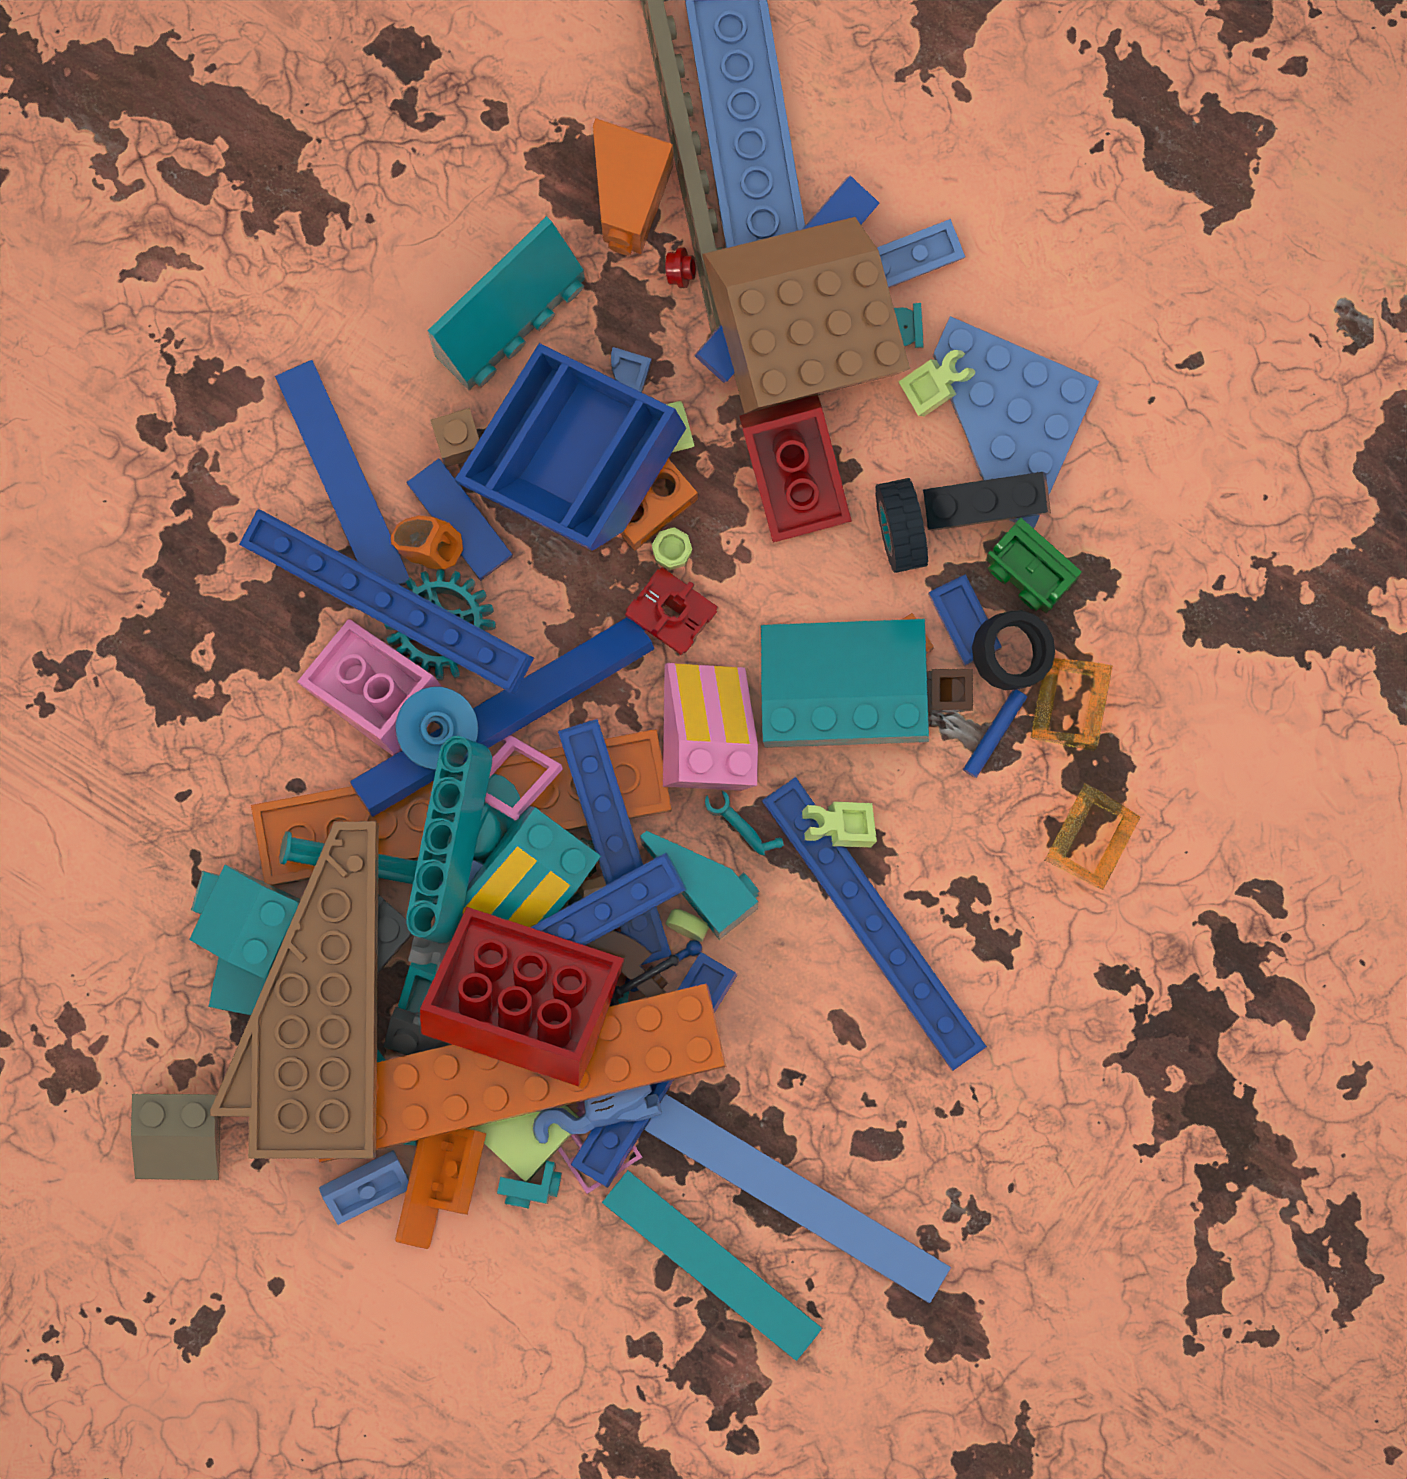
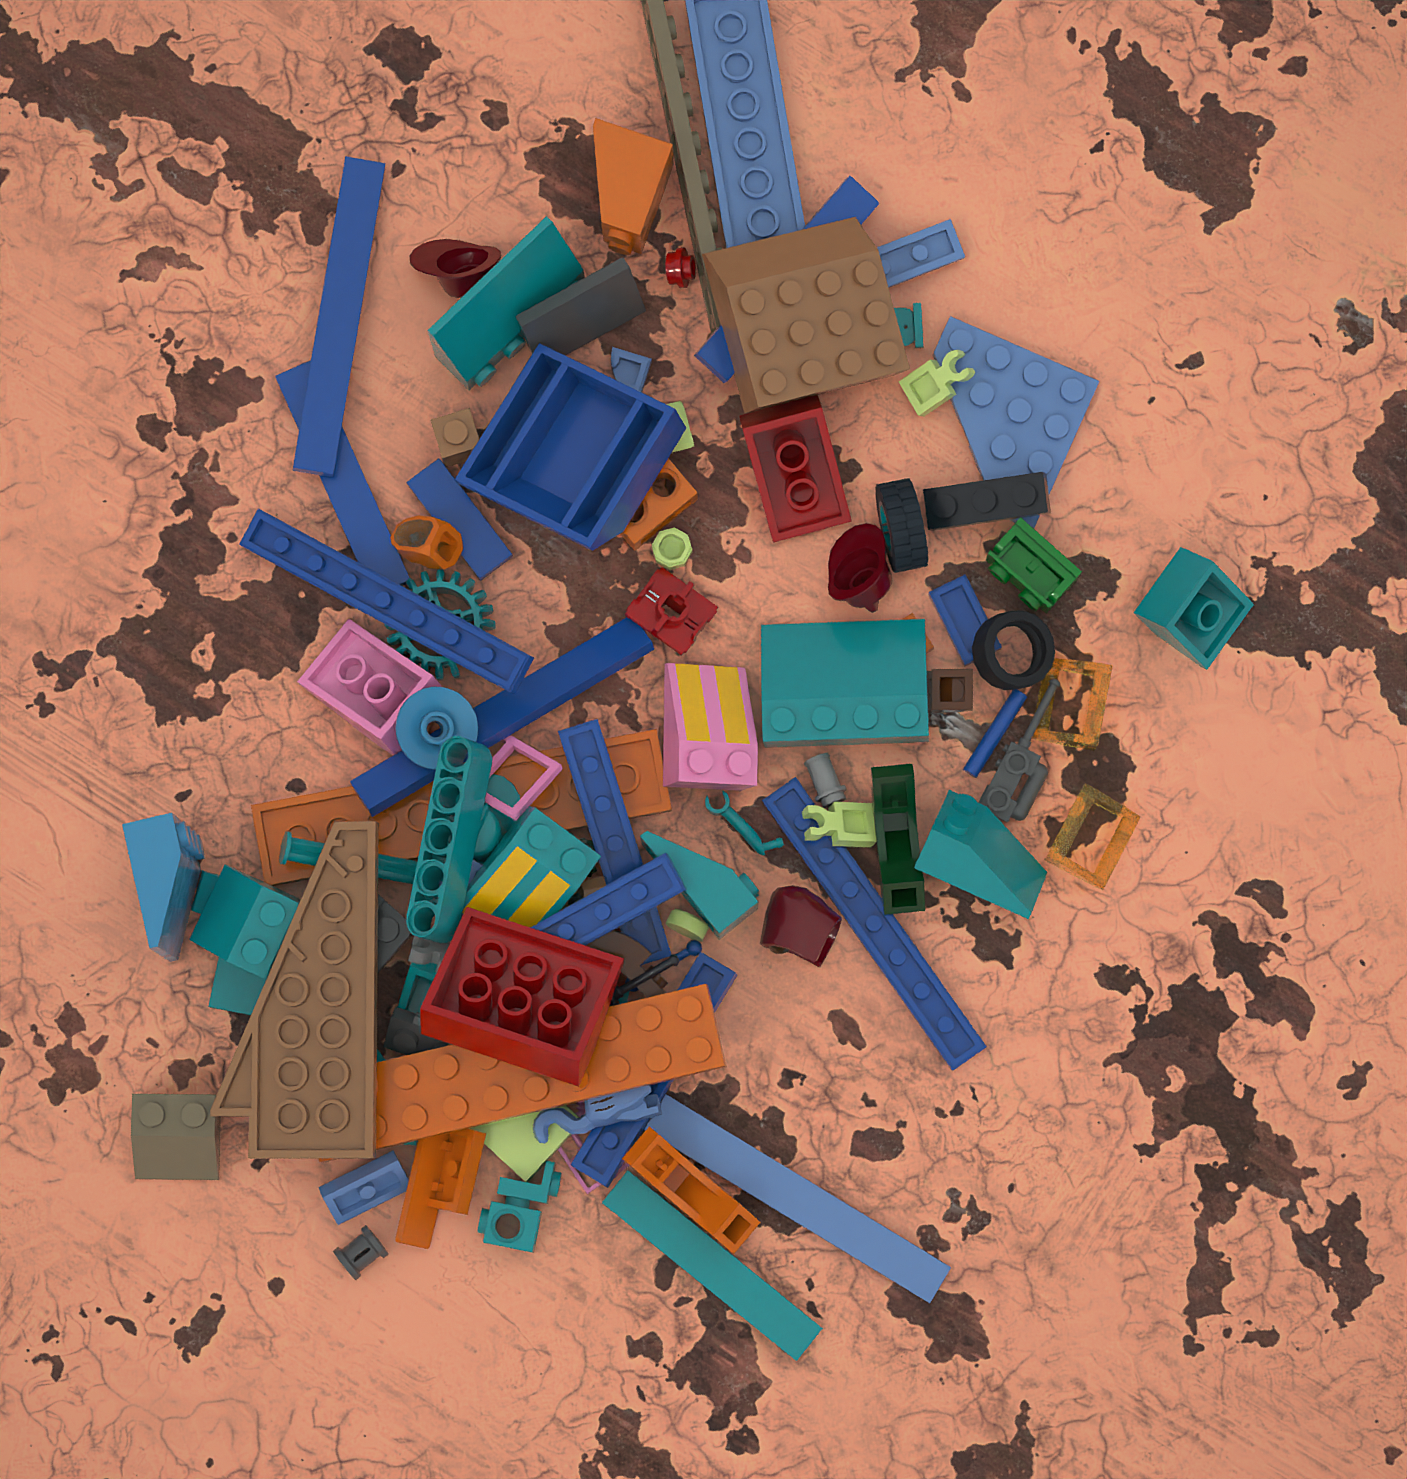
(166, 876): none -> dark azure slope
(339, 317): none -> blue tile
(349, 1254): none -> dark grey bush
(454, 263): none -> dark red piece
(528, 1232): none -> teal brick
(583, 310): none -> dark grey tile
(691, 1190): none -> orange arch
(799, 924): none -> dark red piece
(825, 780): none -> light grey pin
(859, 567): none -> dark red piece
(897, 838): none -> dark green arch
(981, 856): none -> teal slope
(1011, 768): none -> dark grey piece
(1194, 607): none -> teal slope

